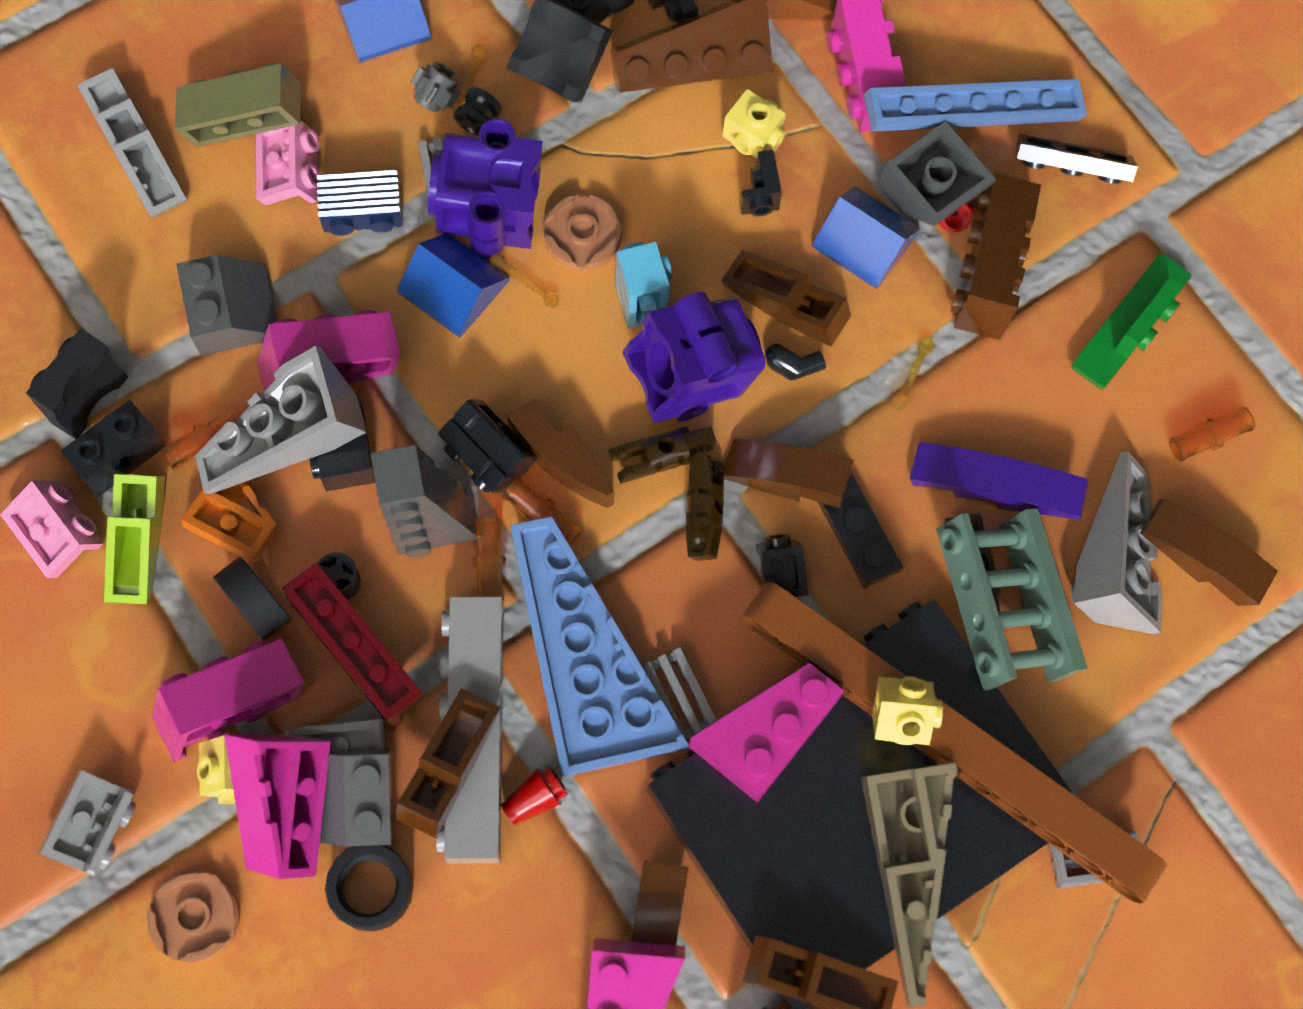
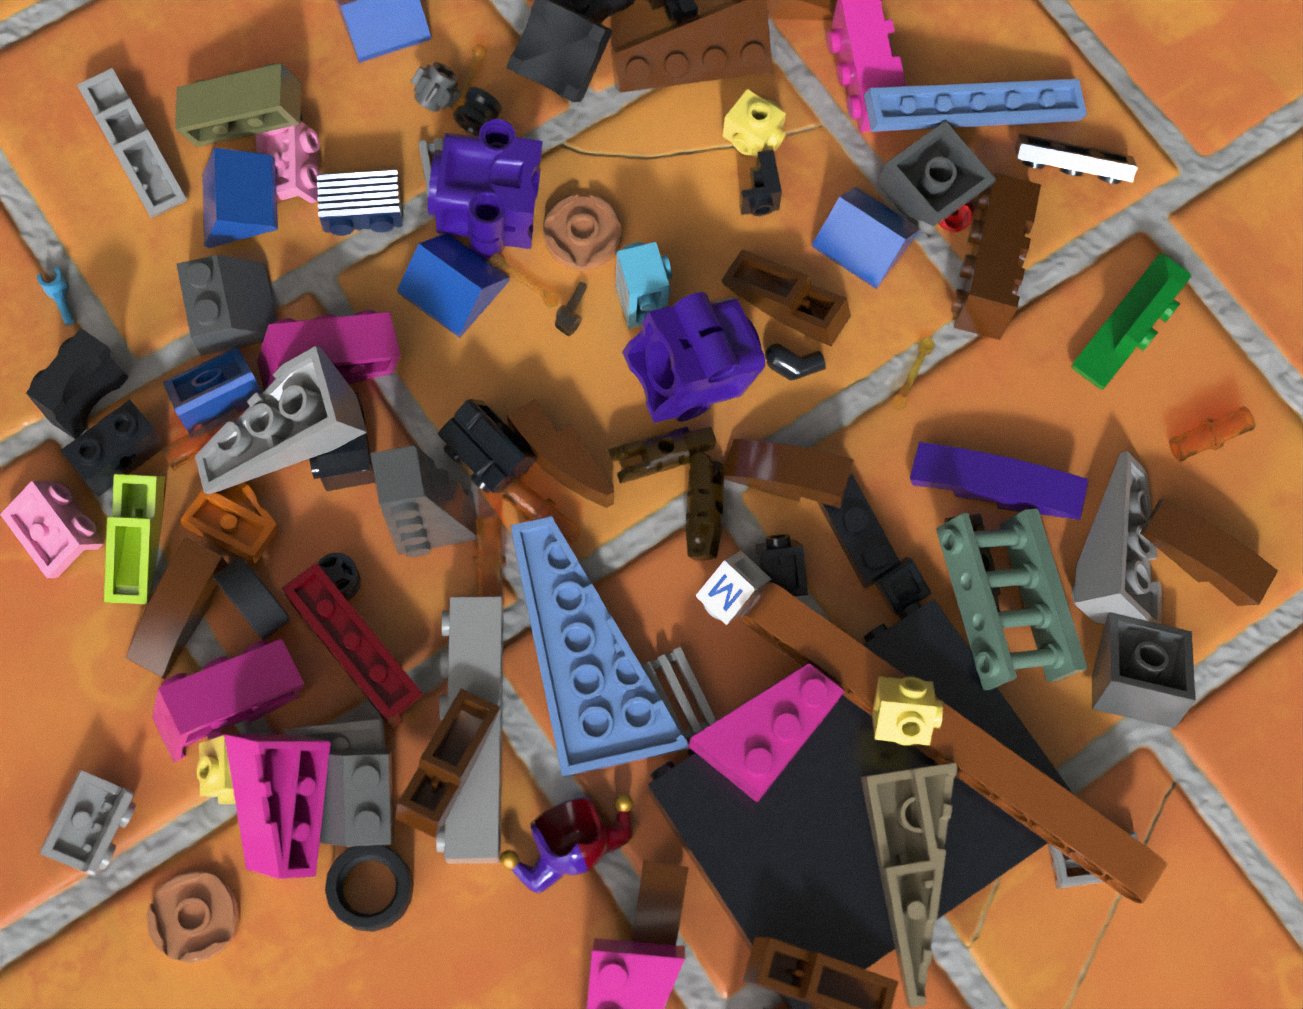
(57, 291): none -> dark azure hand
(175, 608): none -> reddish brown slope
(212, 389): none -> blue slope
(238, 196): none -> blue slope
(535, 795): red cone -> none
(567, 319): none -> clear smoke hand
(570, 841): none -> piece
(732, 587): none -> white brick
(901, 585): none -> black tile
(1144, 671): none -> dark grey slope

